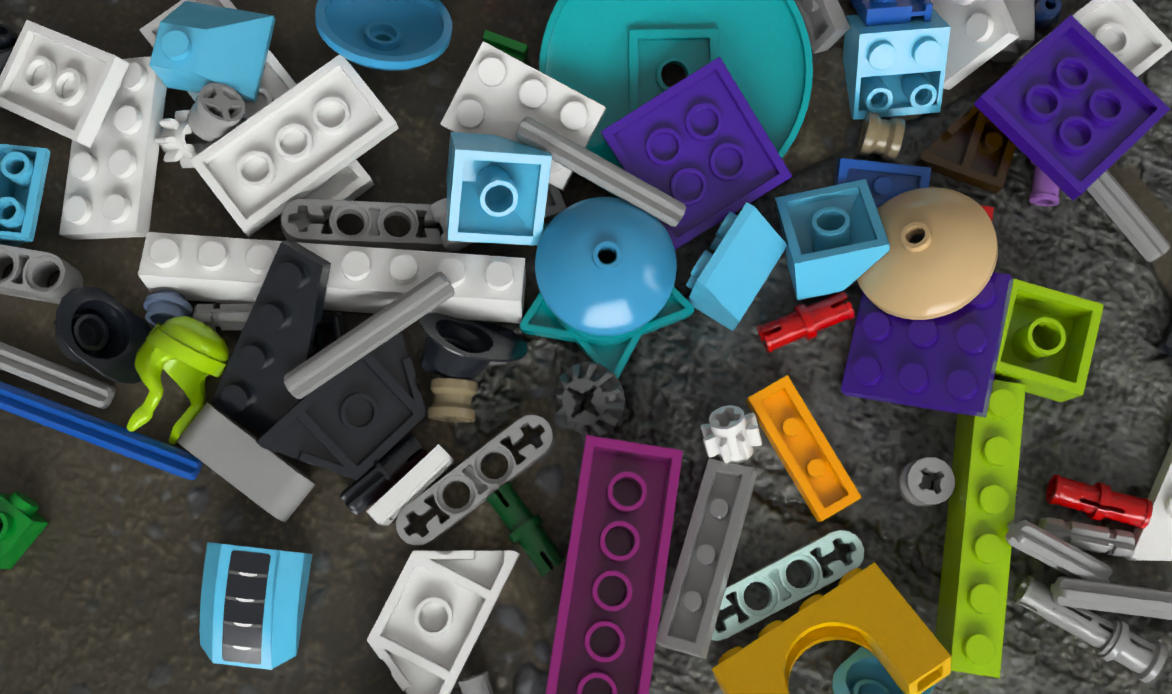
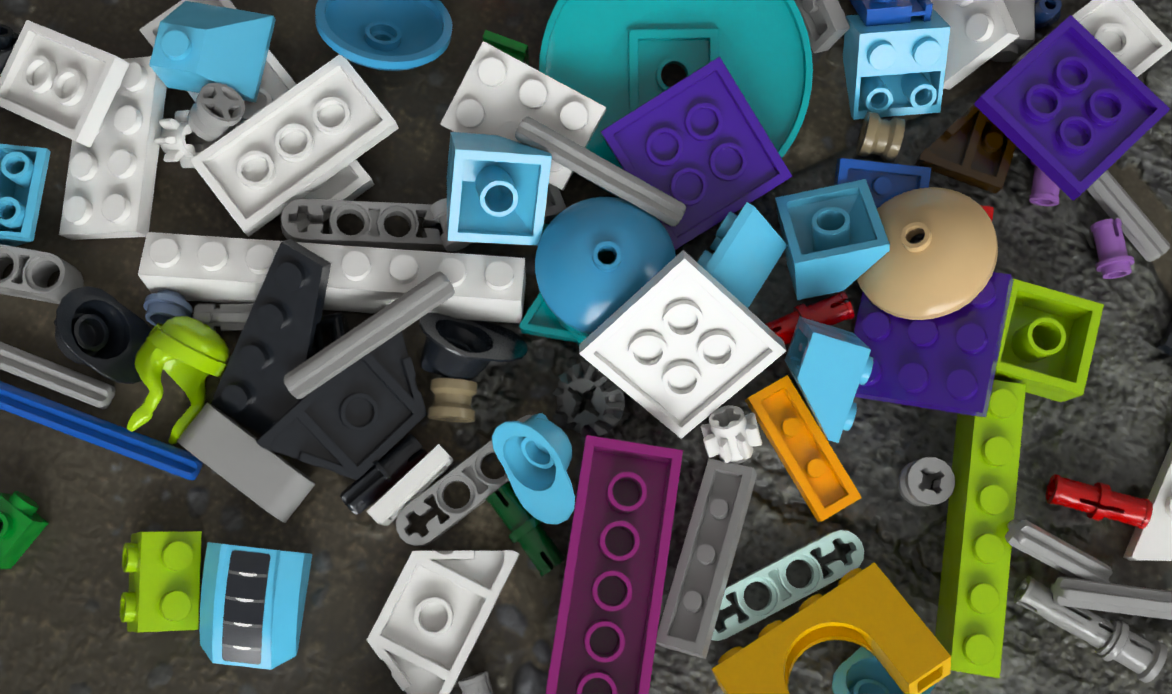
(162, 581): none -> lime bracket
(537, 464): none -> medium azure piece
(682, 345): none -> white plate
(828, 370): none -> medium azure slope
(1091, 537): light grey axle -> none
(1111, 249): none -> medium lavender pin

